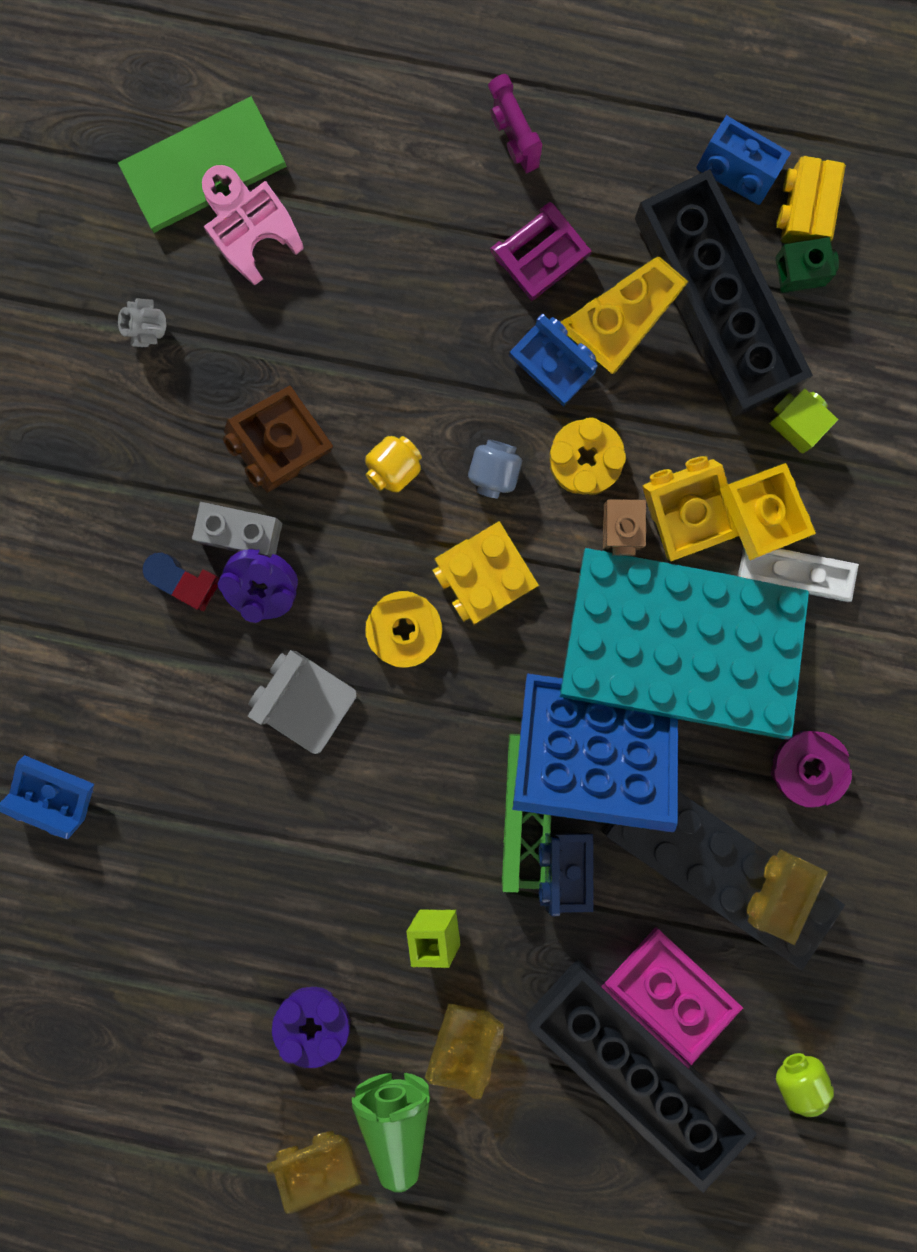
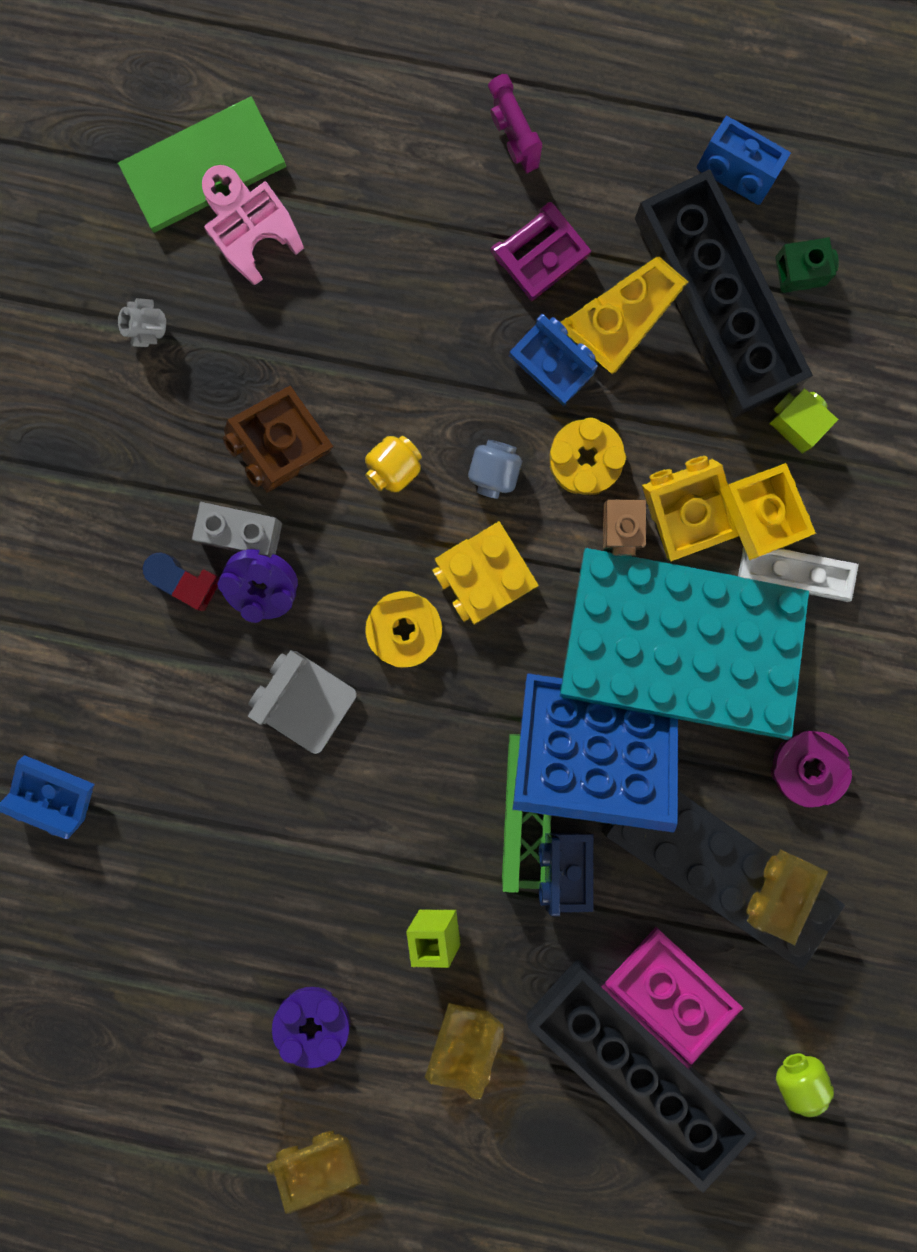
(393, 1126): bright green cone -> none
(812, 200): yellow brick -> none

